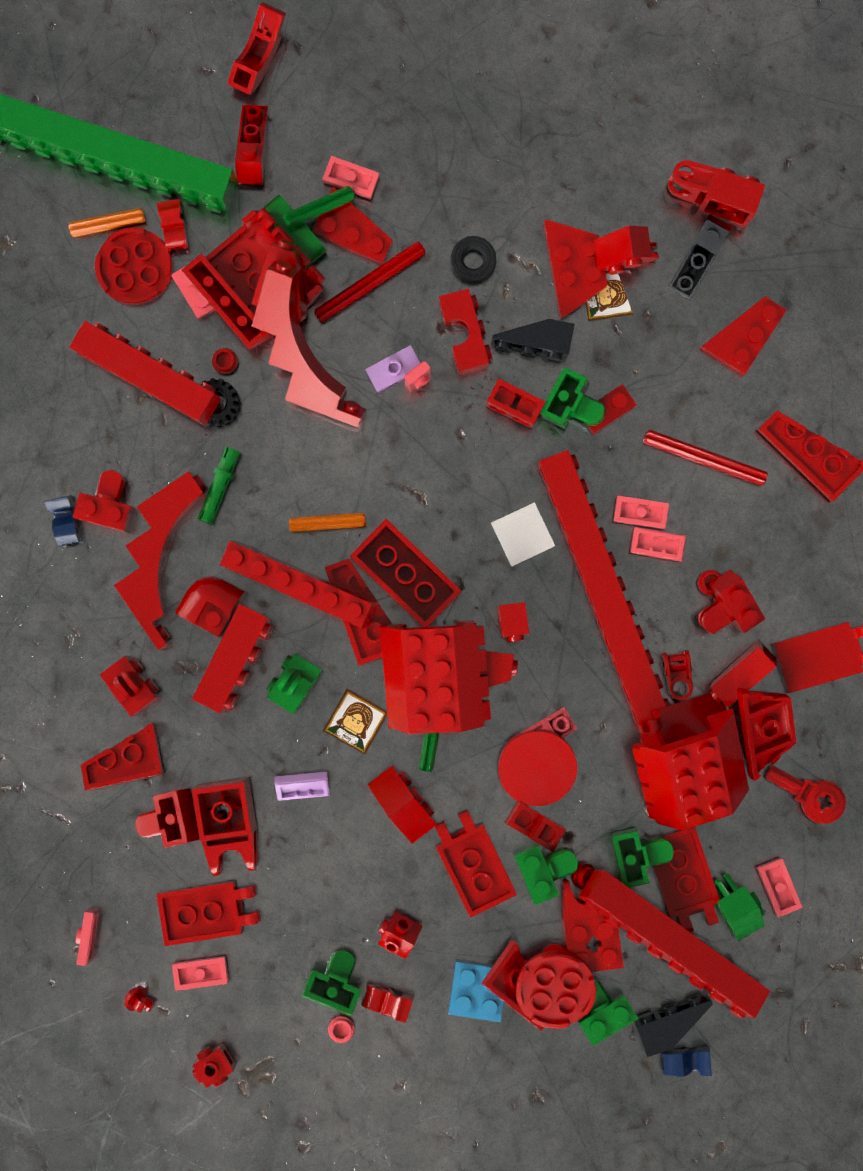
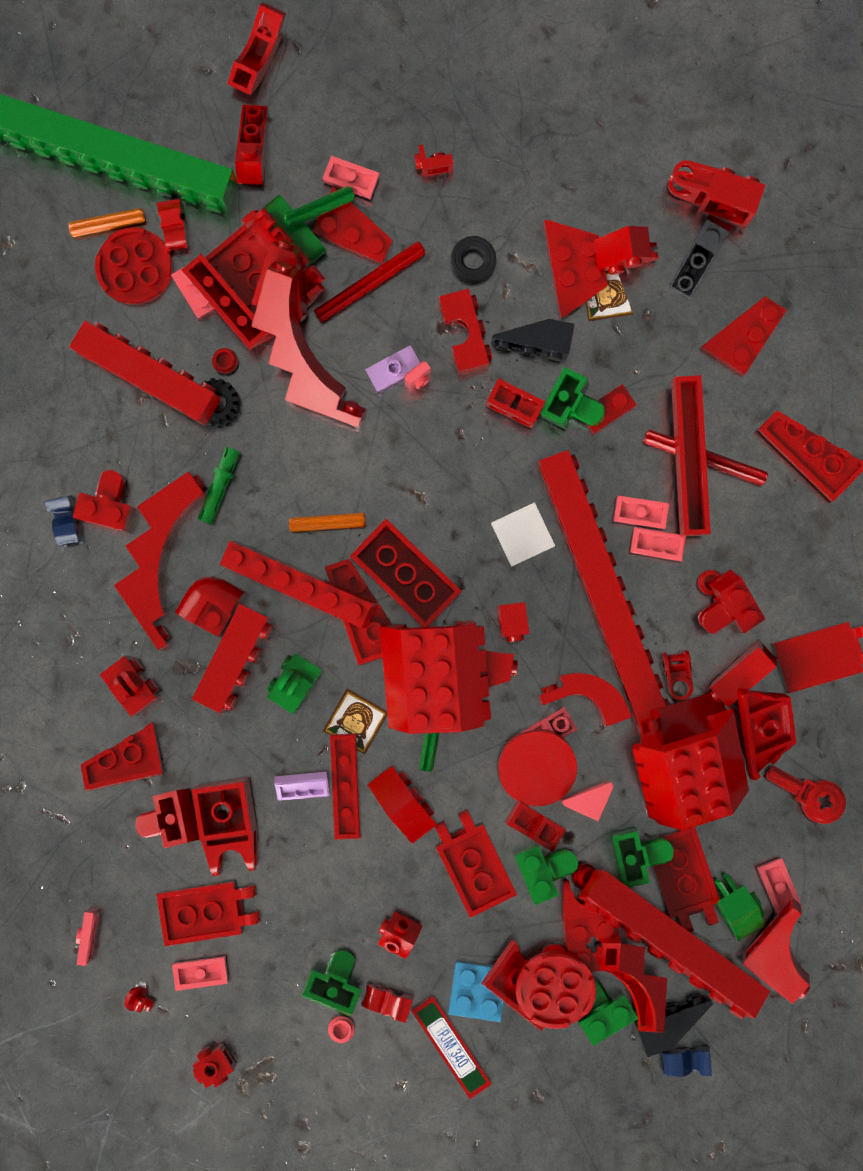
(345, 786): none -> red tile
(436, 164): none -> red bracket
(451, 1046): none -> tile
(590, 801): none -> coral slope
(602, 693): none -> red arch
(647, 991): none -> red arch
(690, 455): none -> red brick
(773, 959): none -> red arch

